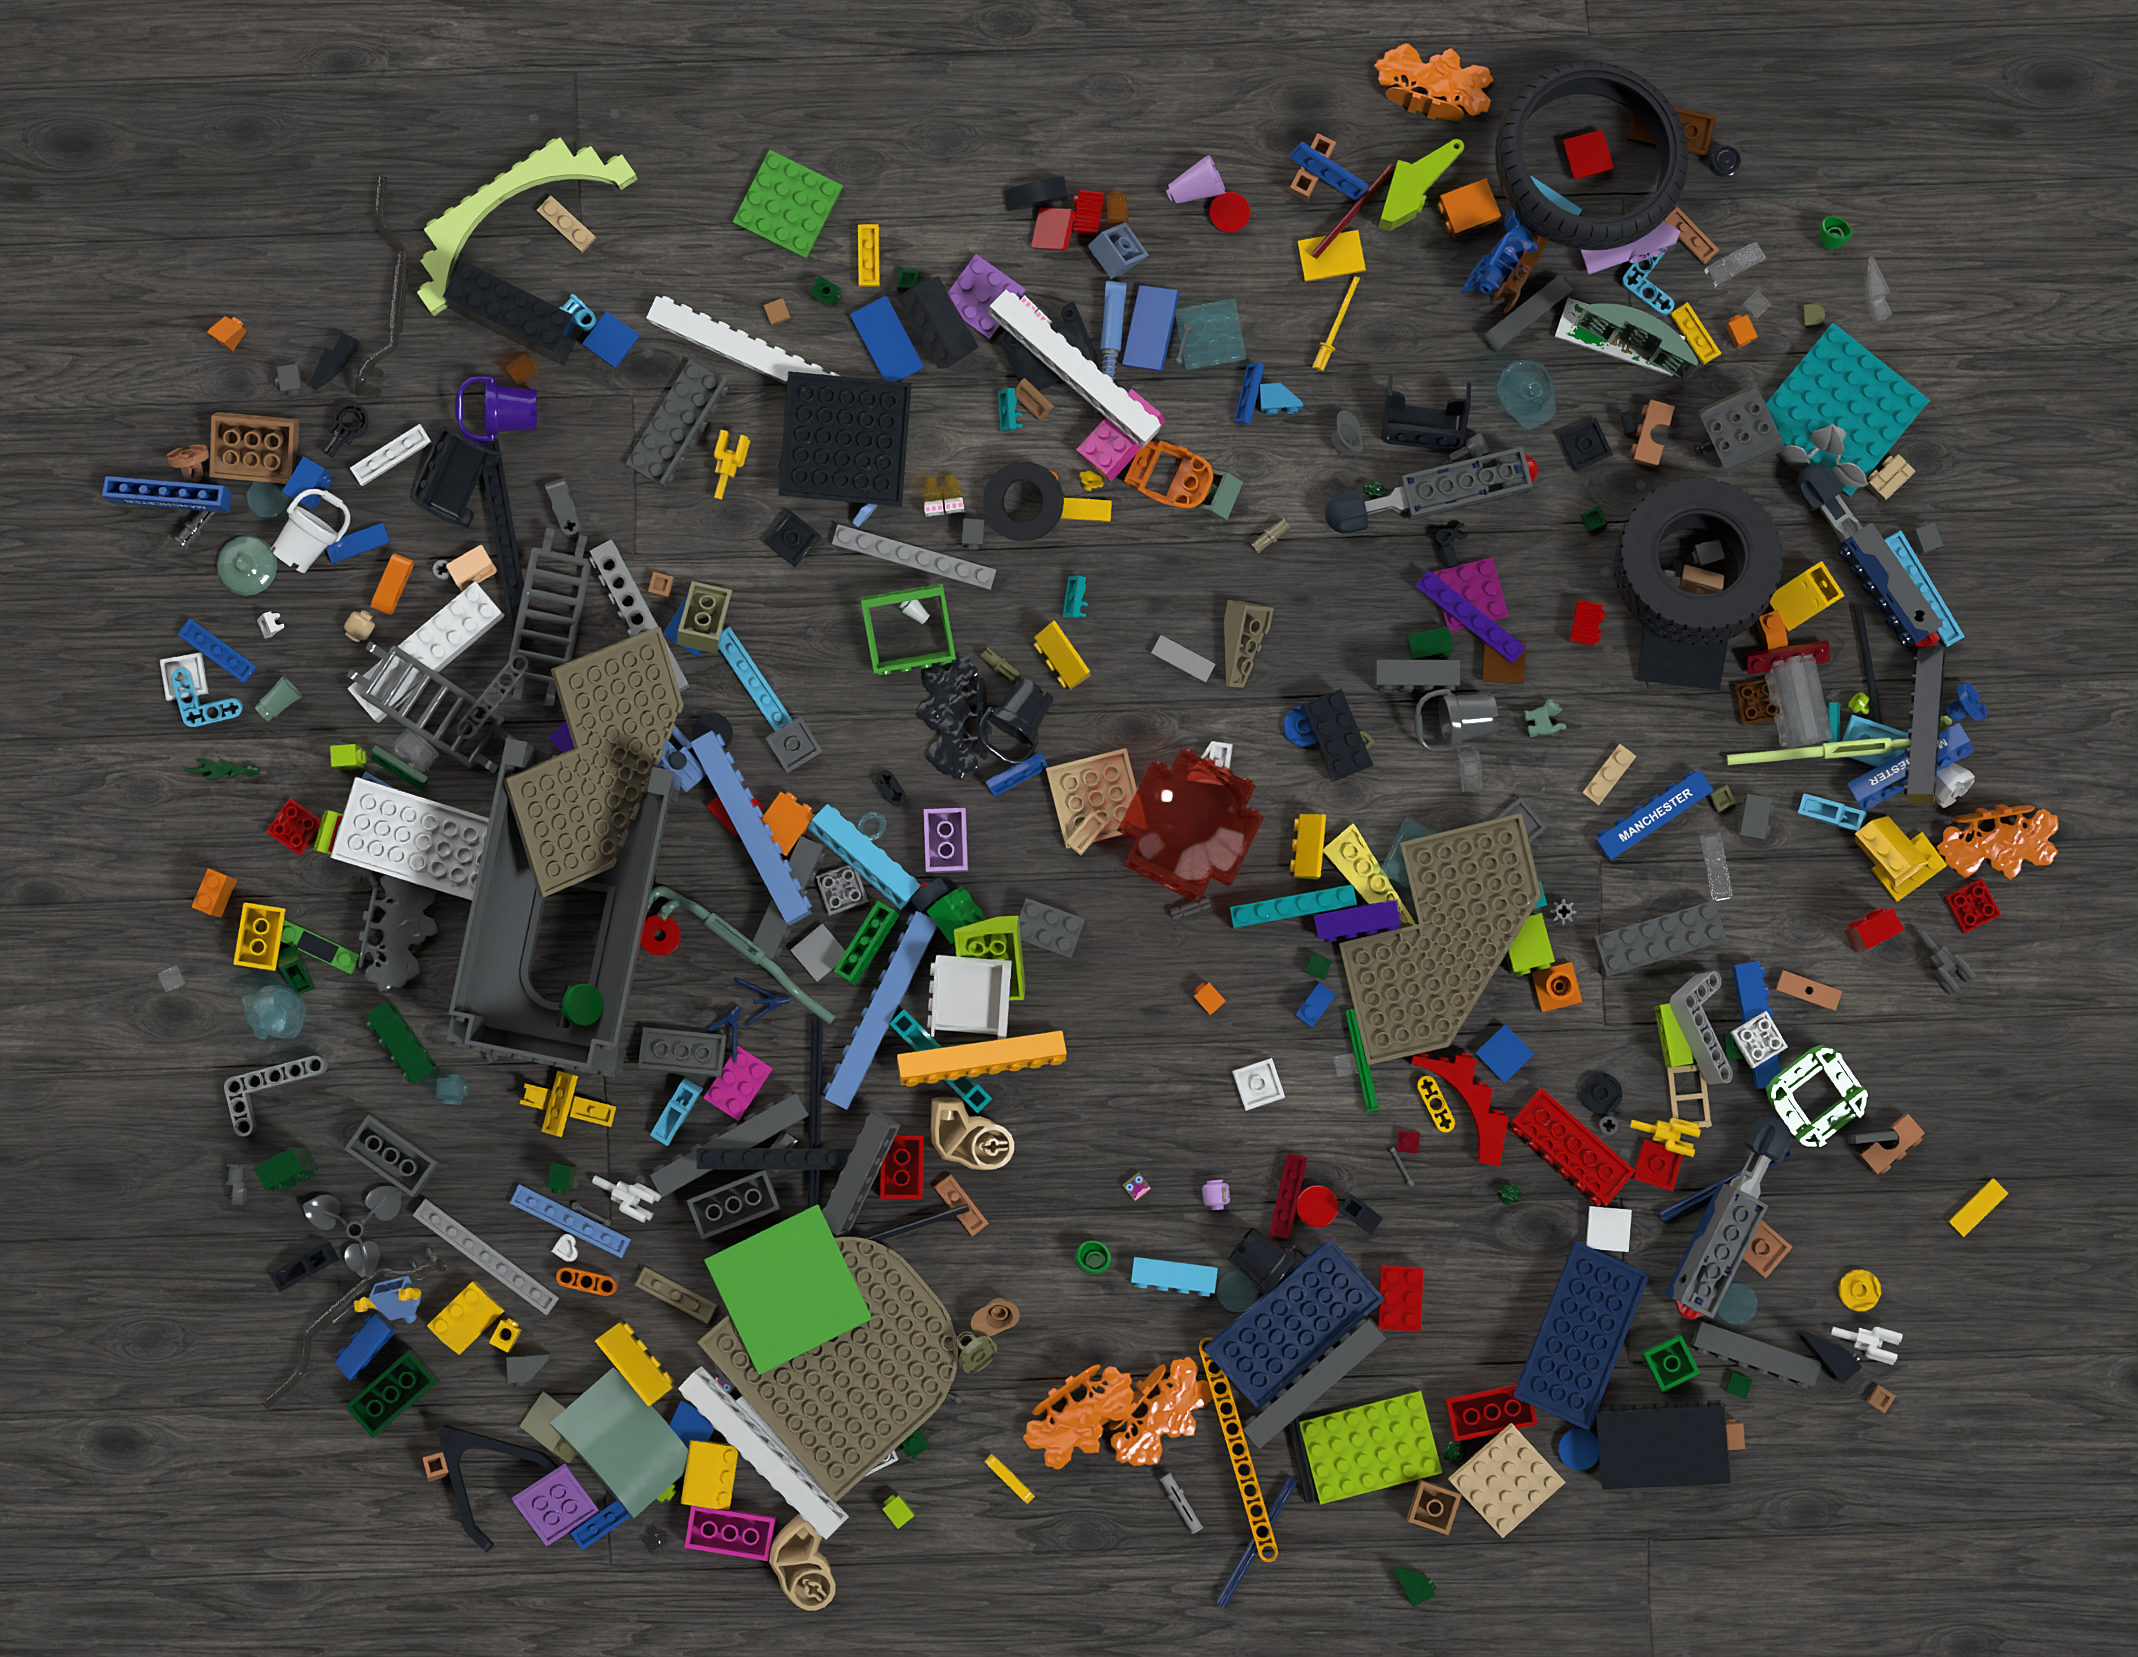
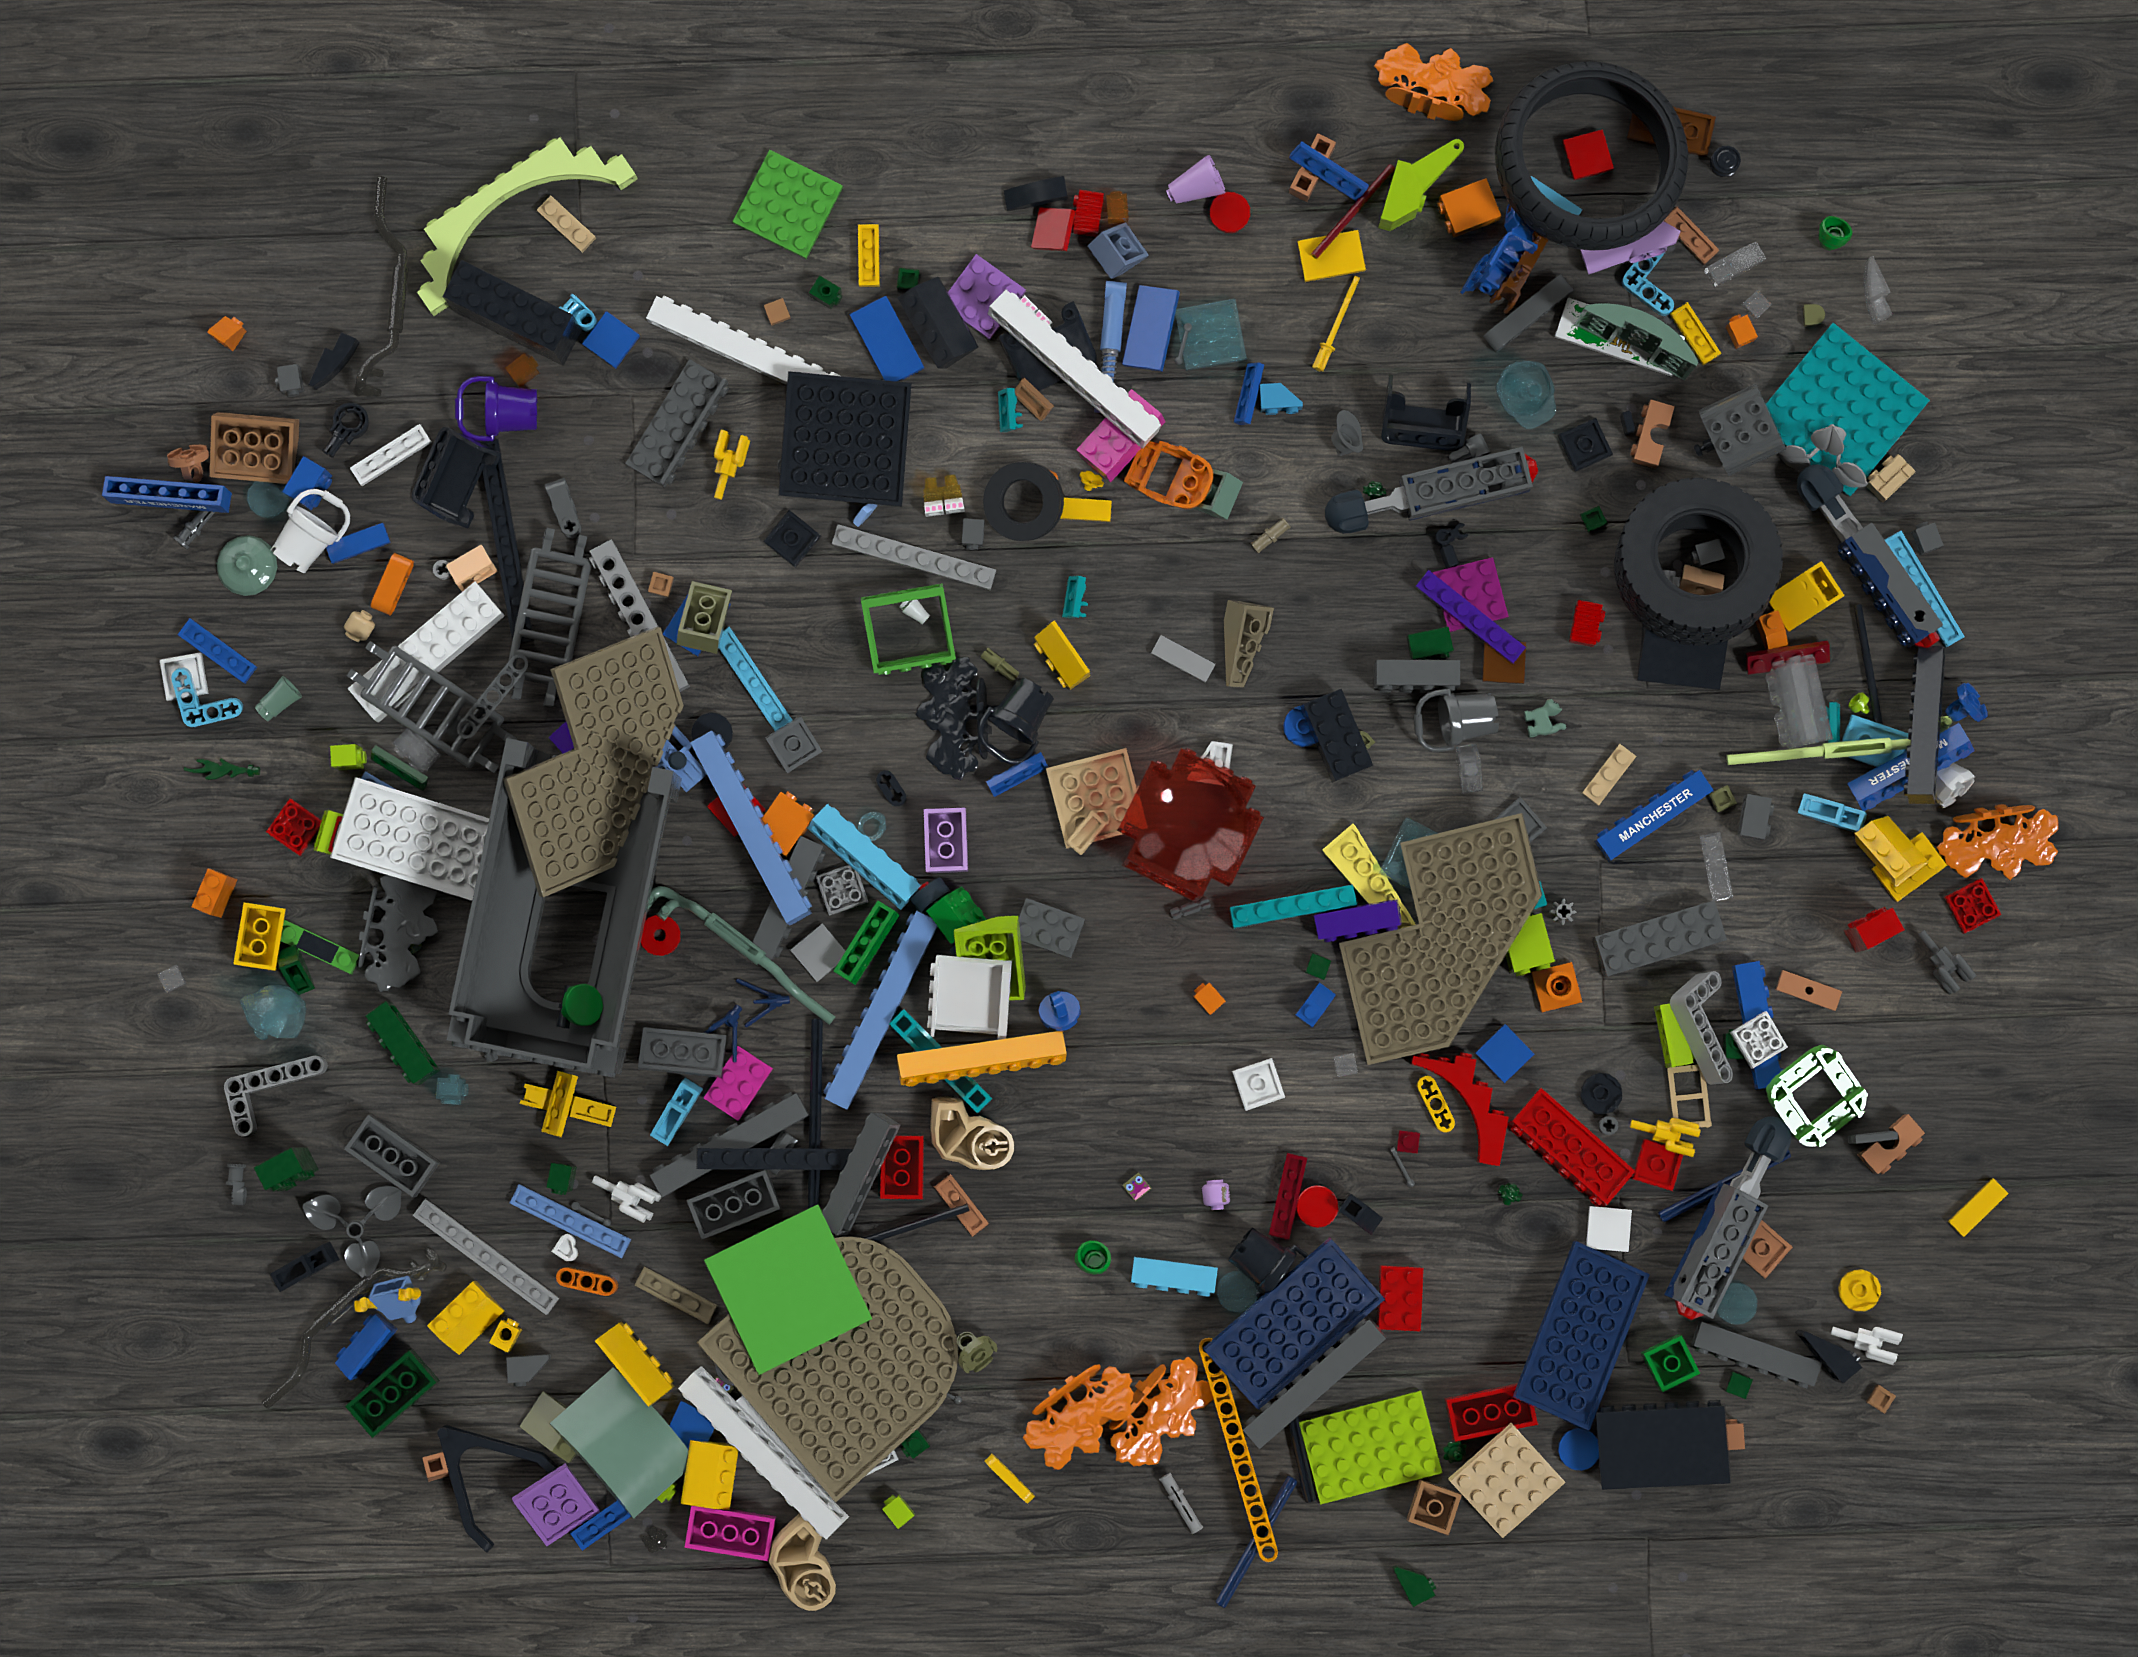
(268, 625): white tile -> none
(995, 1317): medium nougat piece -> none
(1059, 1011): none -> blue tile
(1308, 846): yellow slope -> none
(1361, 1062): green axle -> none
(1755, 702): reddish brown tile -> none

